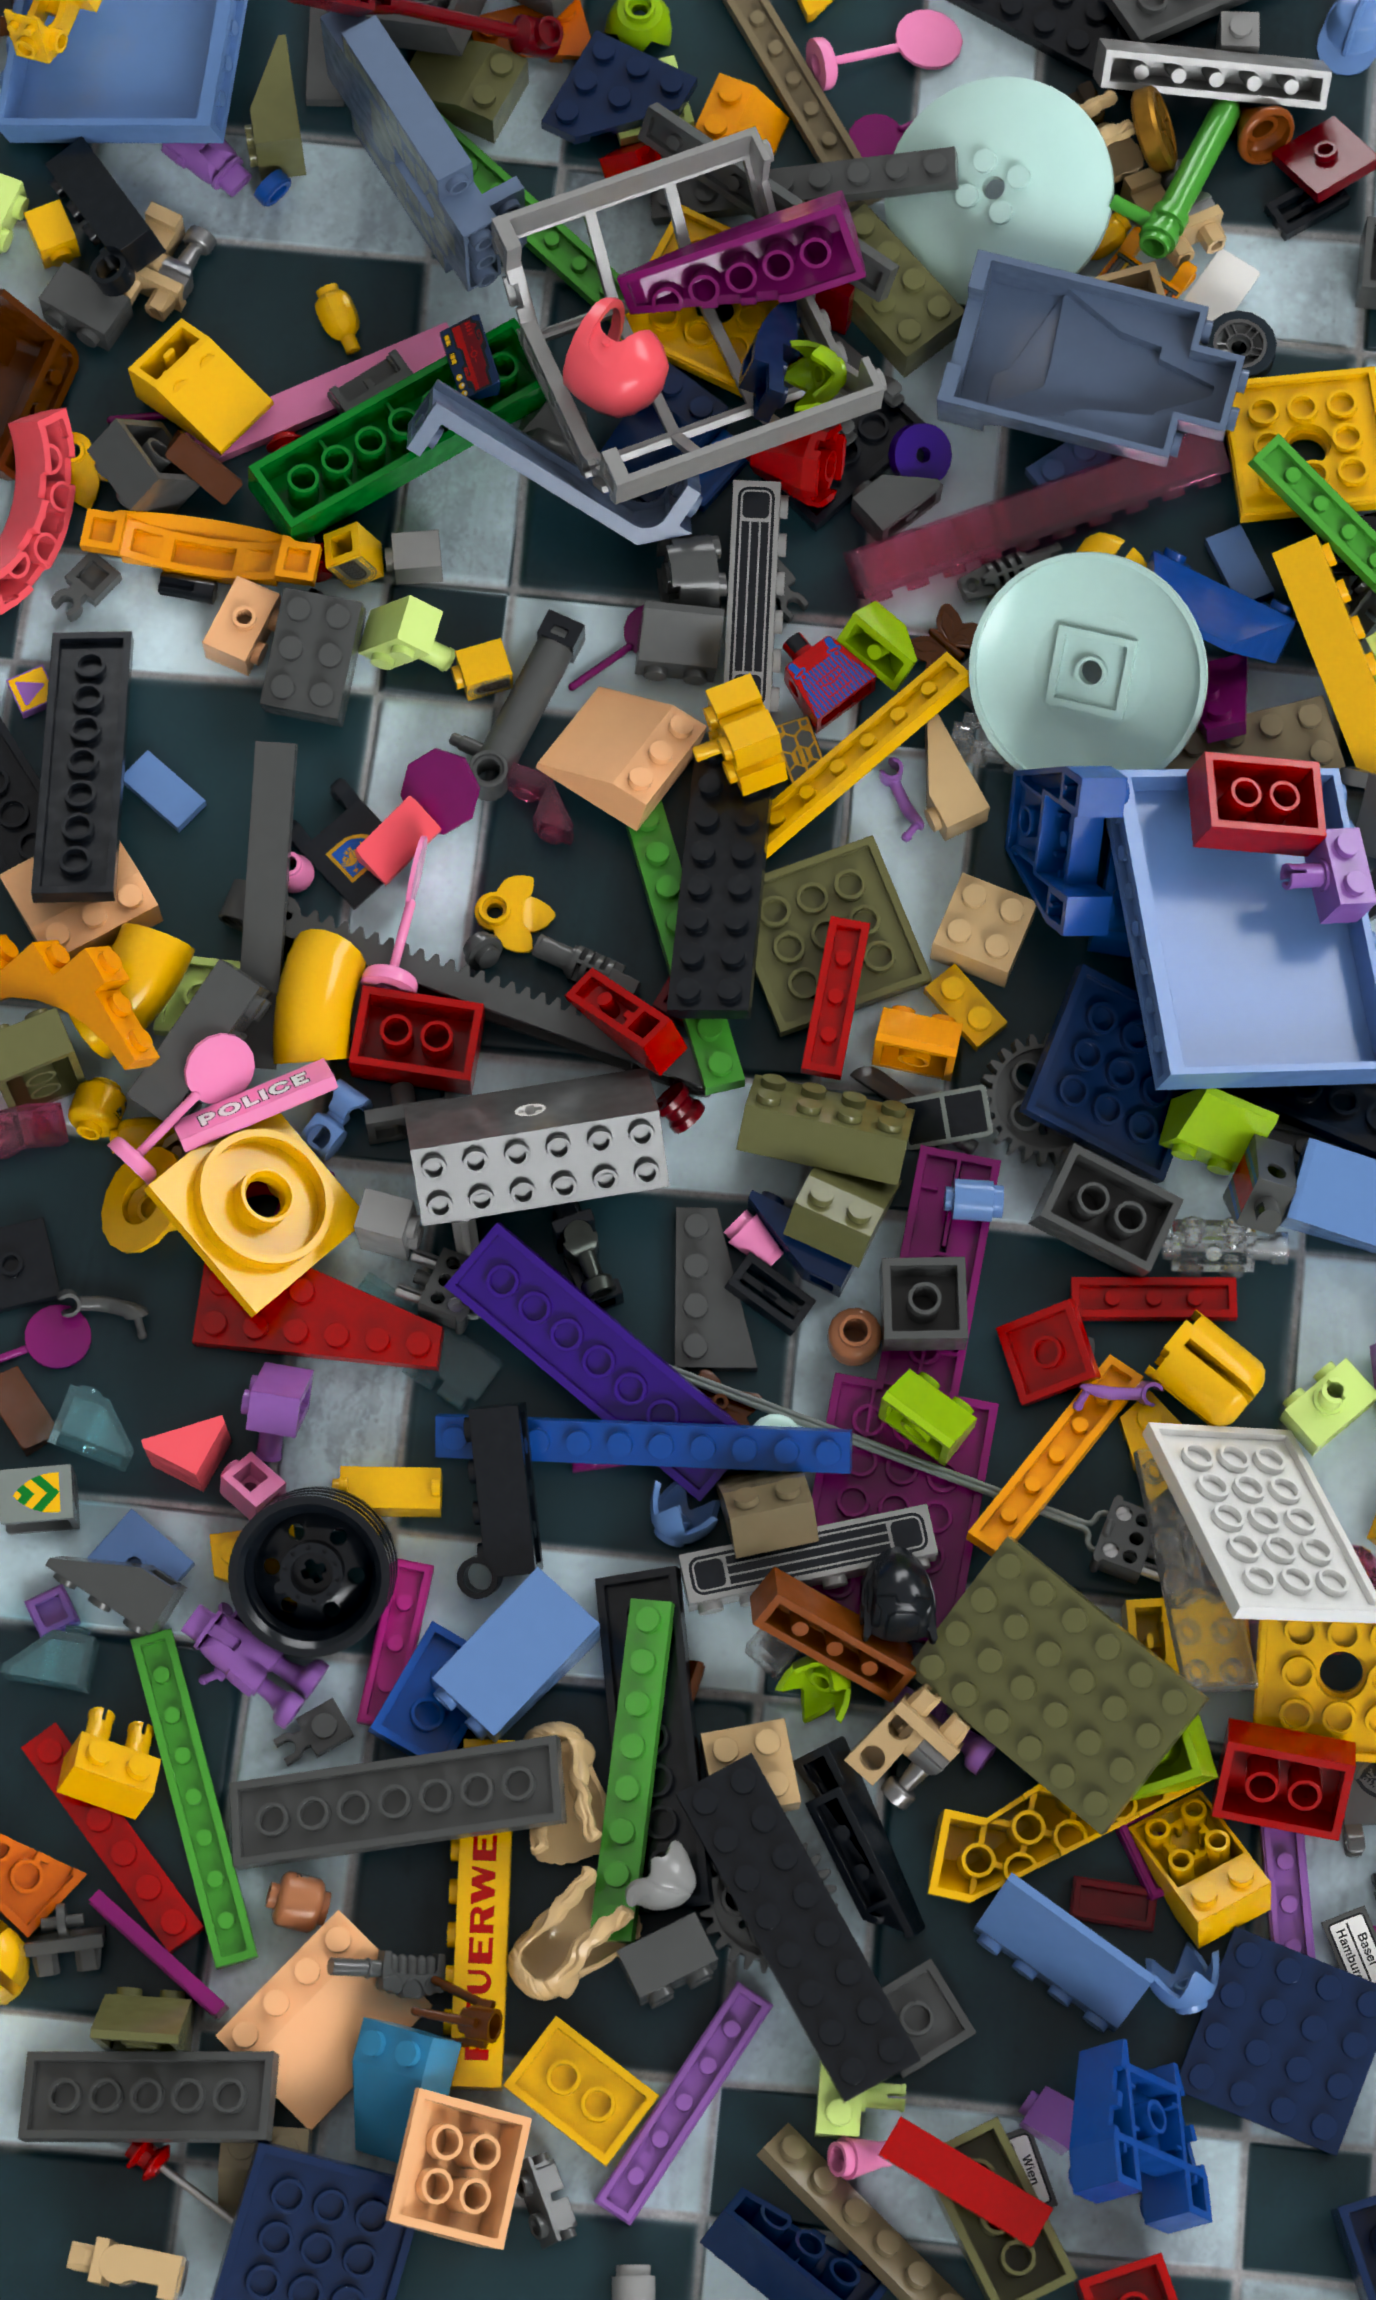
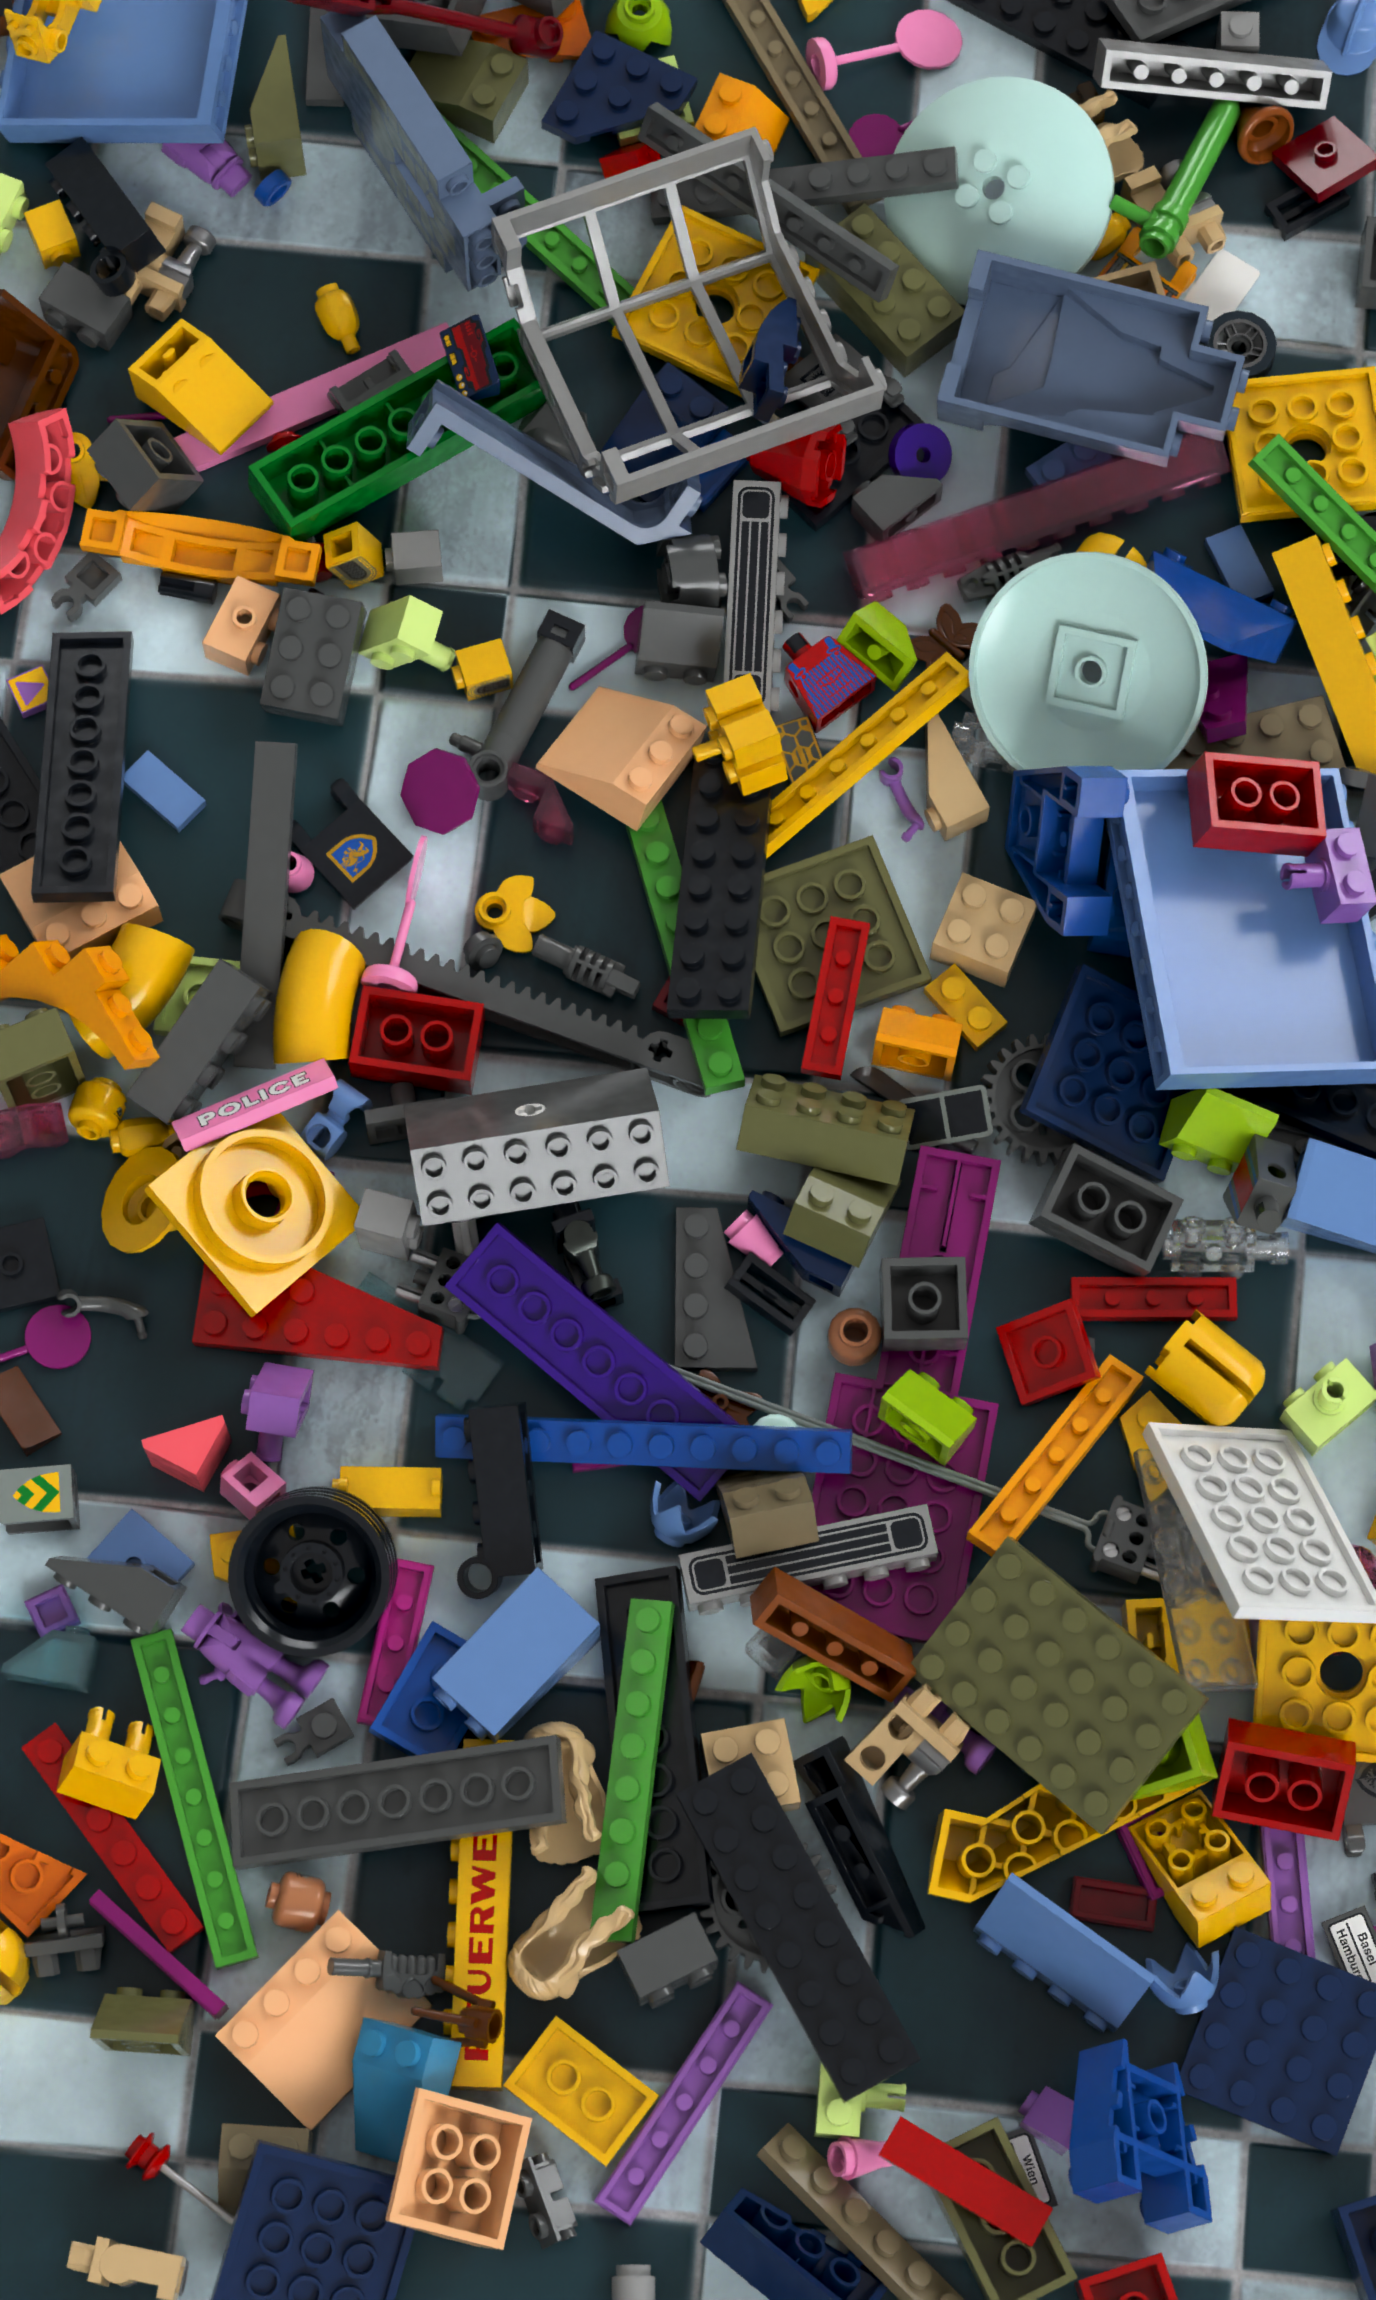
(91, 1428): clear light blue slope -> none
(149, 2097): dark grey plate -> none
(202, 467): reddish brown slope -> none
(213, 1072): bright pink piece -> none
(396, 840): coral slope -> none
(610, 373): coral piece -> none
(628, 1021): red slope -> none
(668, 1884): light grey hair -> none
(679, 1107): dark red wheel -> none
(758, 261): magenta wedge -> none
(817, 373): lime piece -> none
(838, 305): dark red tile -> none
(897, 1599): black helmet -> none
(928, 2013): dark grey plate -> none
(974, 1200): medium blue brick -> none
(1116, 1393): medium lavender piece -> none
(1154, 129): pearl gold wheel -> none

